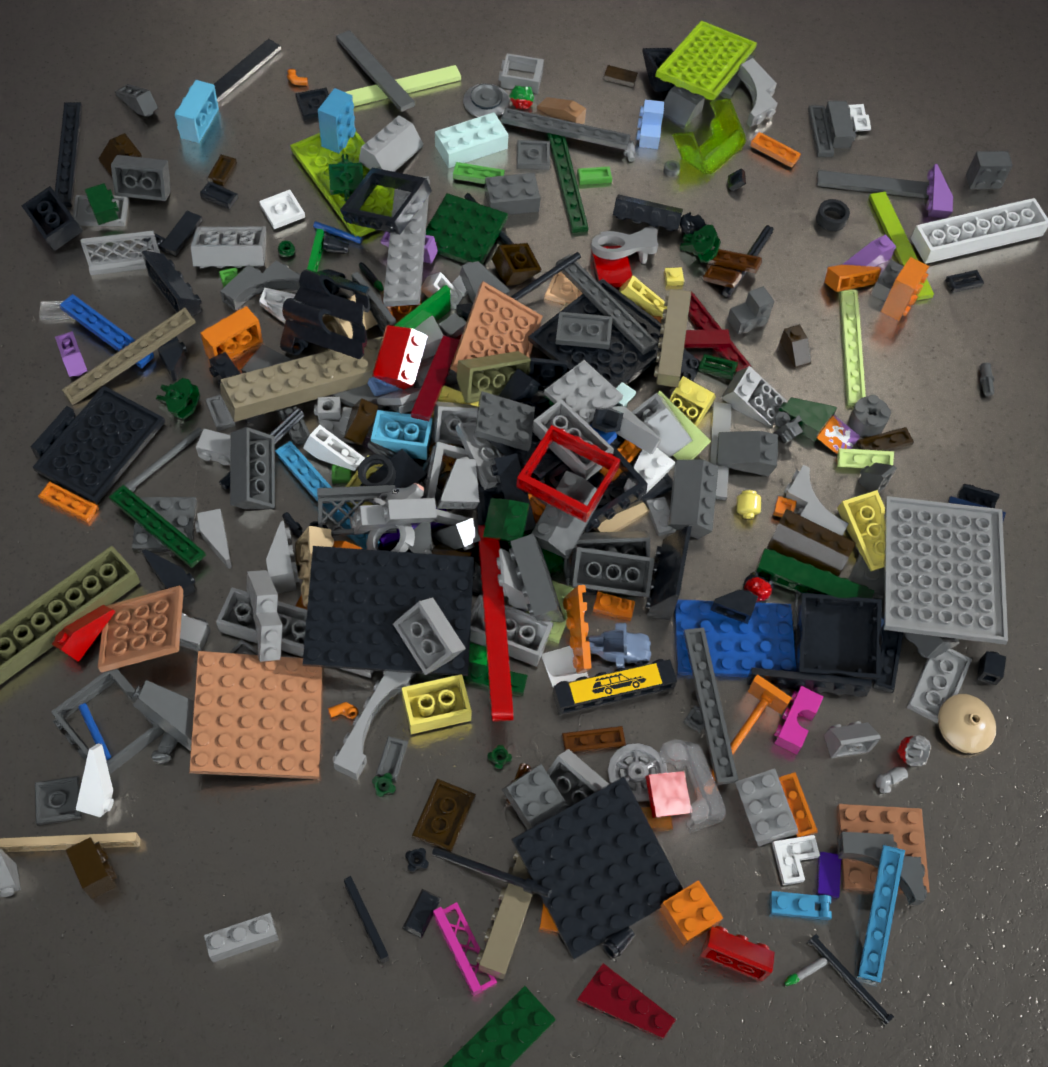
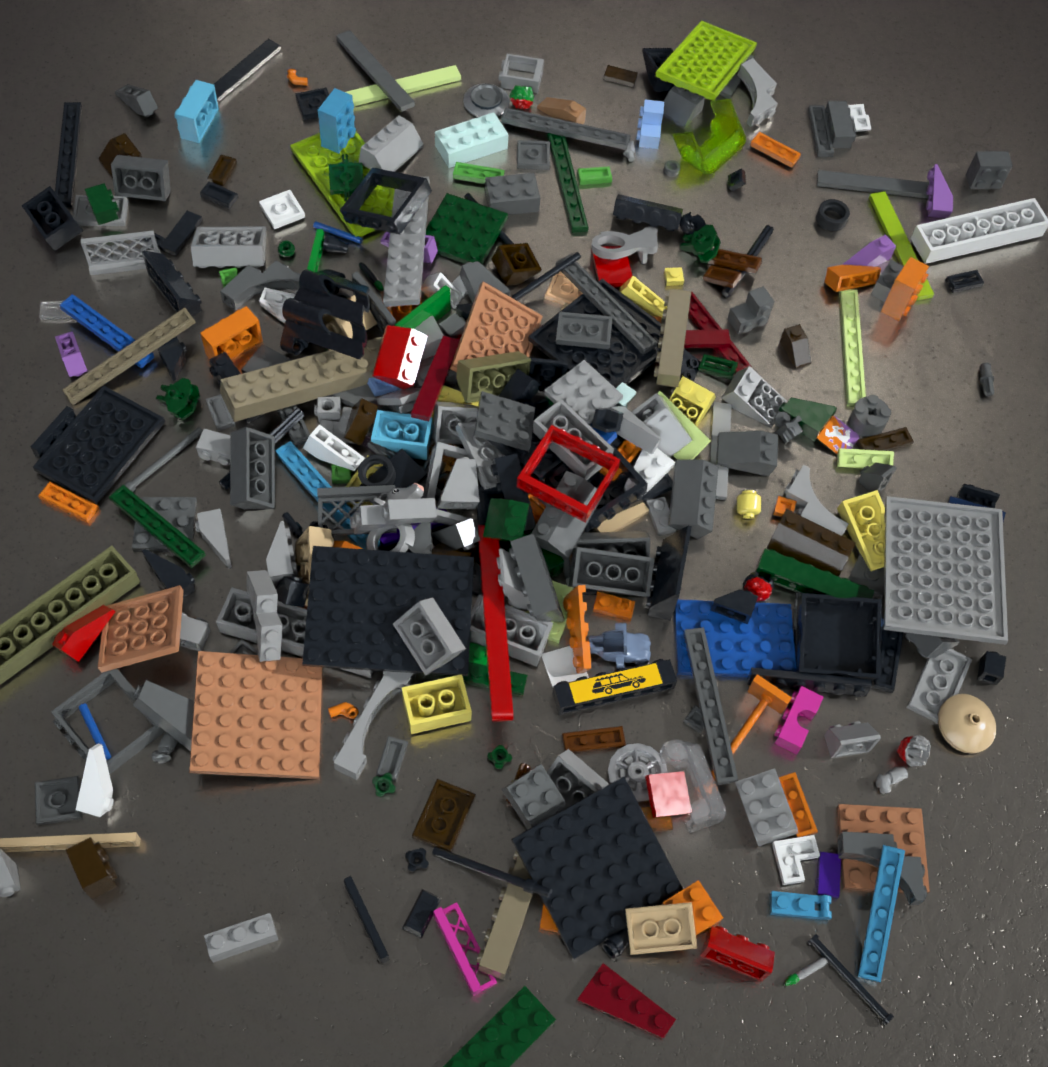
(292, 591): none -> black slope
(661, 928): none -> tan tile

